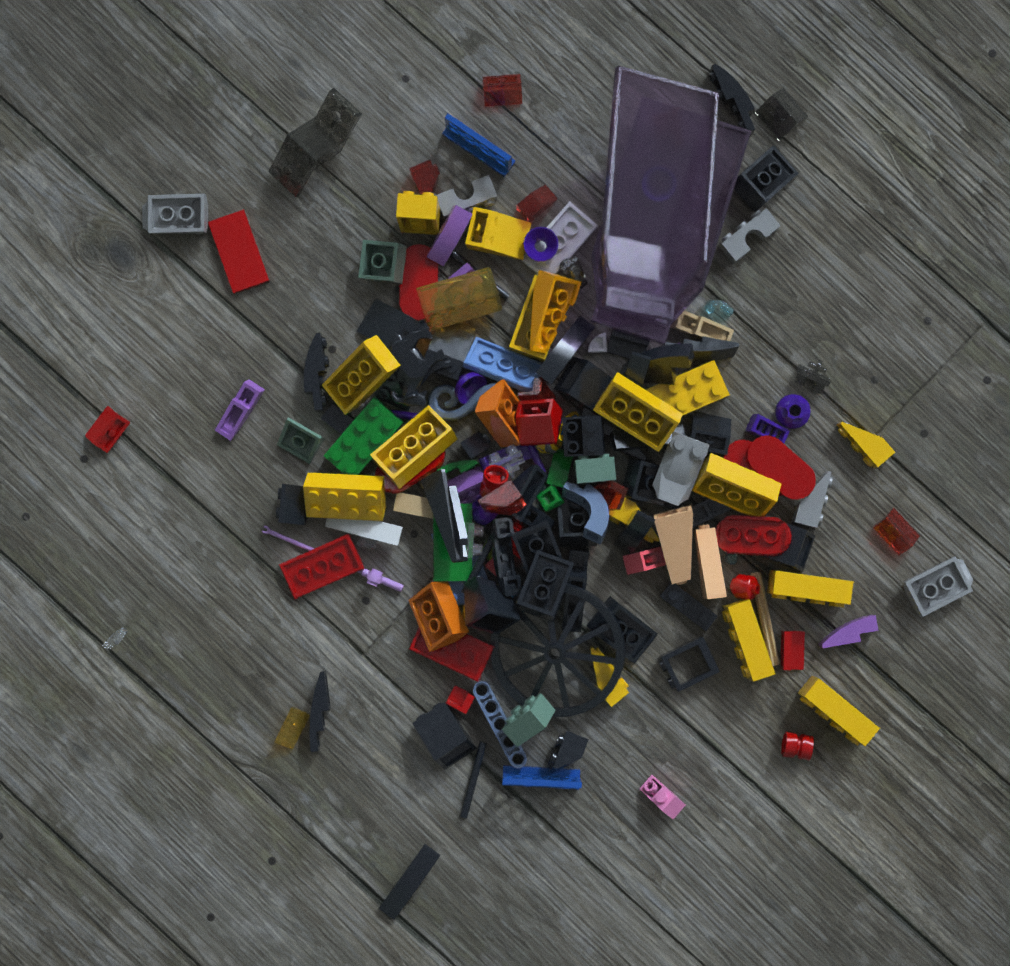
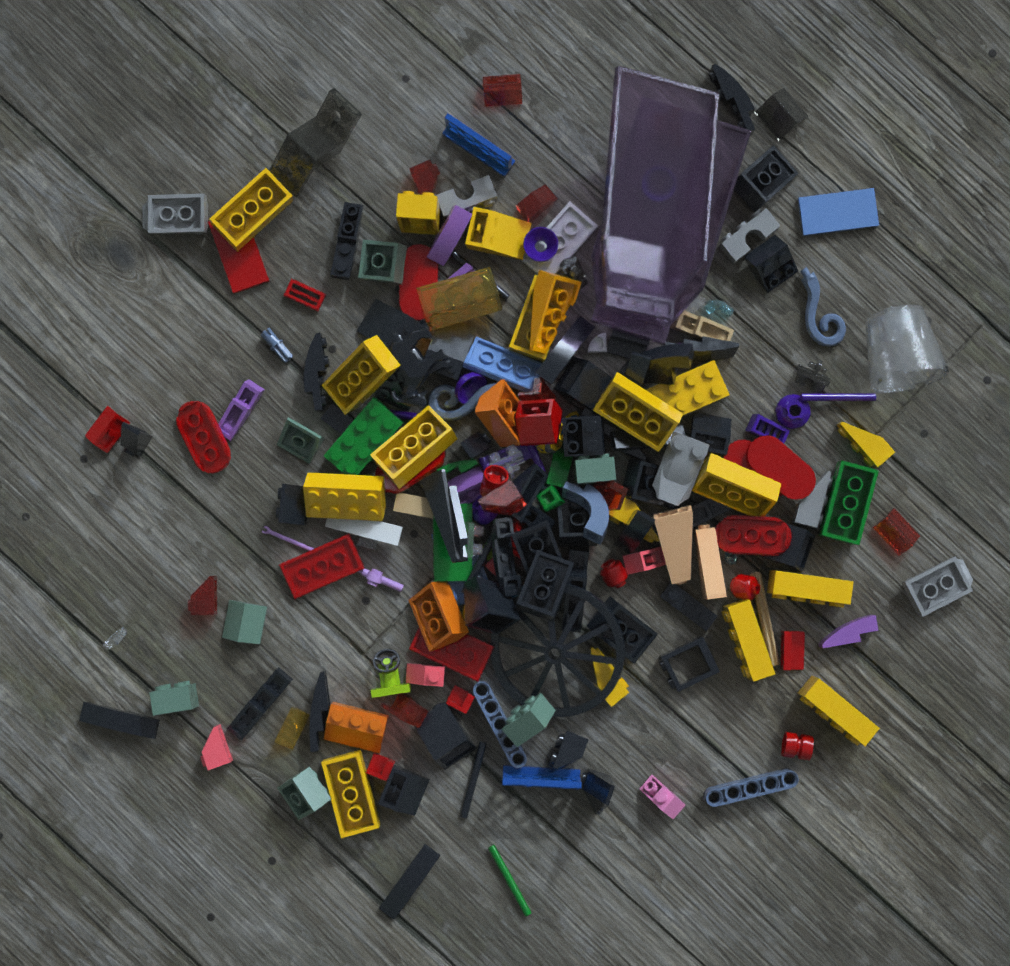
(119, 720): none -> black slope
(134, 439): none -> black slope
(174, 699): none -> sand green brick
(203, 437): none -> red tile
(204, 599): none -> clear red slope
(216, 750): none -> coral slope
(244, 622): none -> sand green slope
(251, 209): none -> yellow brick
(259, 703): none -> black slope
(276, 345): none -> sand blue axle
(304, 793): none -> sand green brick
(319, 301): none -> red tile
(347, 241): none -> black slope
(351, 793): none -> yellow brick
(355, 727): none -> orange slope
(380, 767): none -> red panel
(388, 675): none -> lime piece
(403, 791): none -> black slope
(407, 710): none -> clear red panel
(425, 674): none -> coral slope
(509, 880): none -> green bar
(598, 789): none -> black wedge
(614, 573): none -> red head
(760, 788): none -> sand blue beam
(771, 263): none -> black slope
(813, 290): none -> sand blue plant
(838, 212): none -> medium blue tile
(838, 397): none -> dark purple bar
(848, 502): none -> green brick
(902, 350): none -> clear cone

